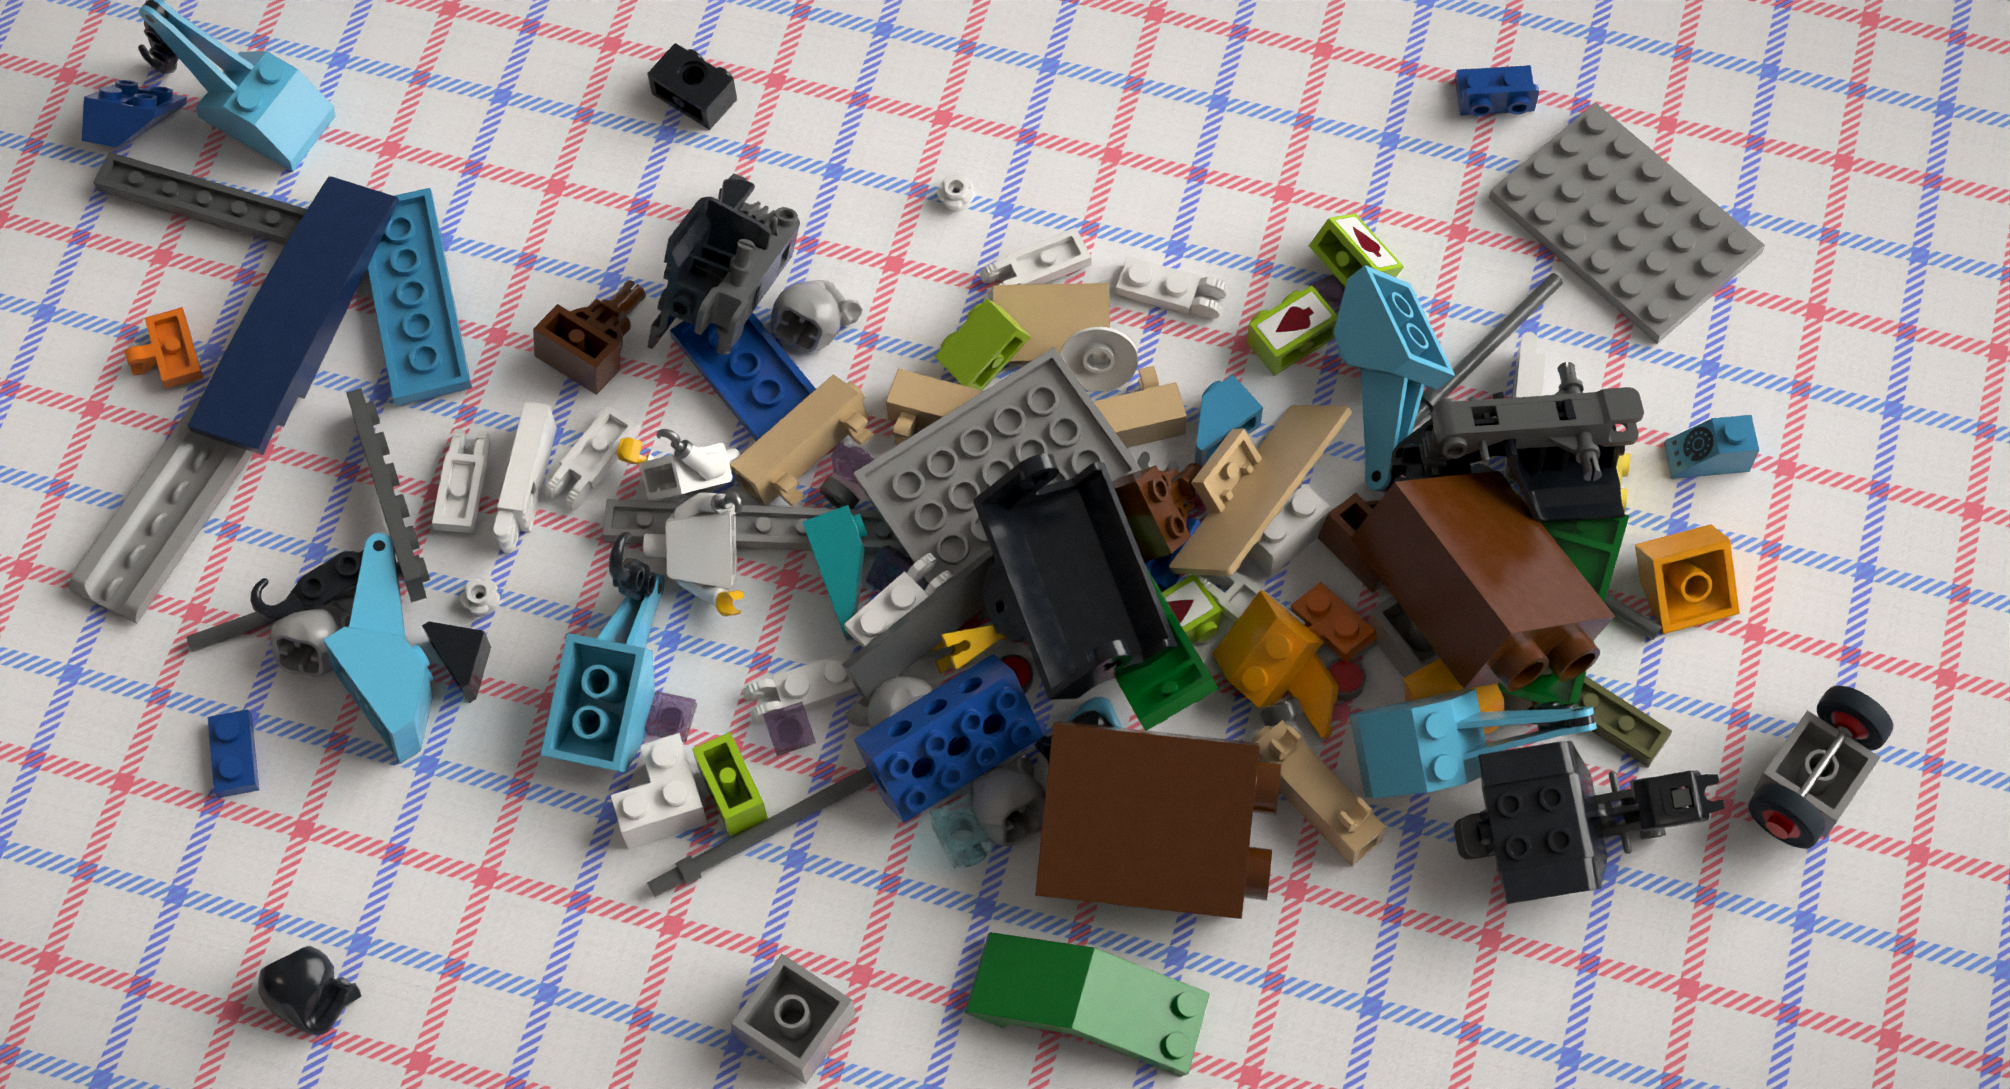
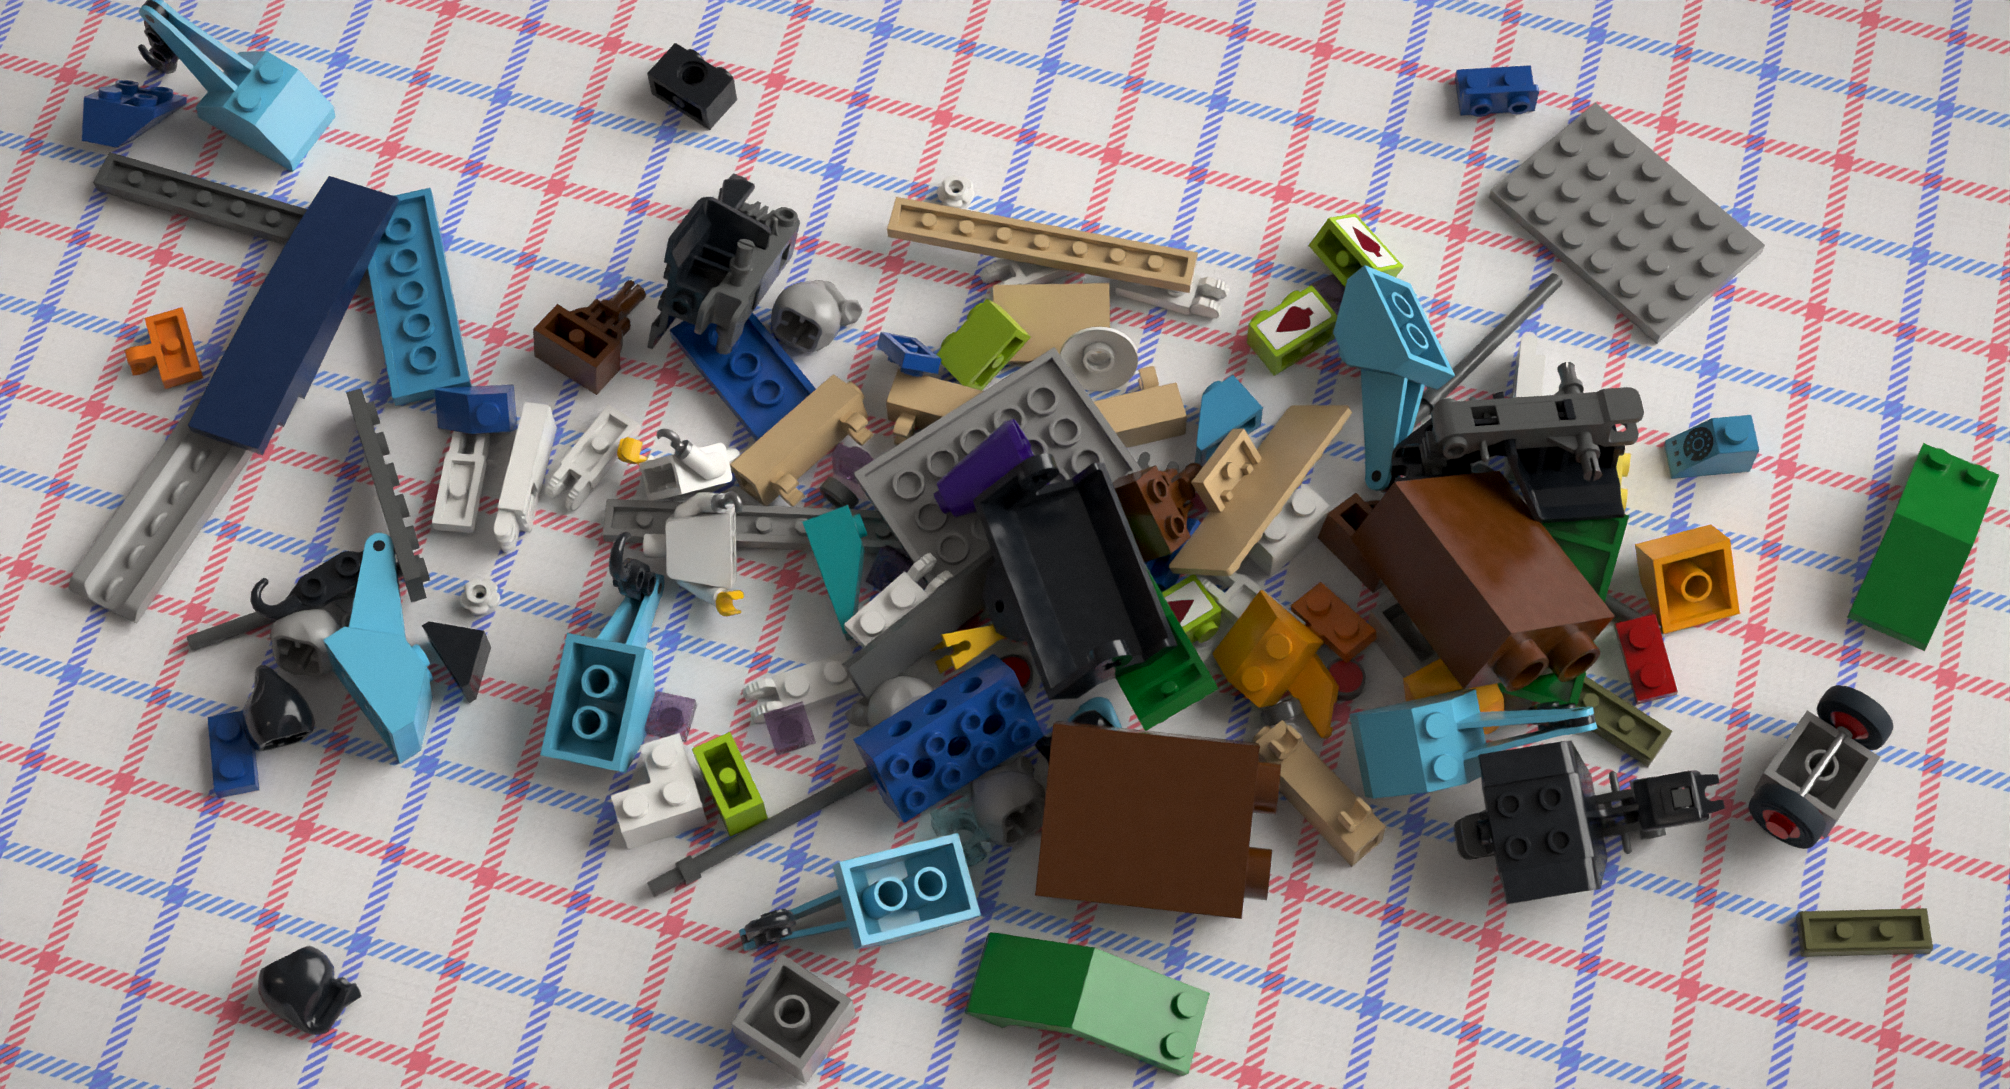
(275, 712): none -> black piece
(476, 408): none -> blue slope
(884, 897): none -> medium azure slope
(909, 354): none -> blue plate
(982, 468): none -> dark purple cone
(1042, 244): none -> tan plate
(1645, 659): none -> red plate
(1864, 932): none -> olive tile
(1924, 547): none -> green windscreen

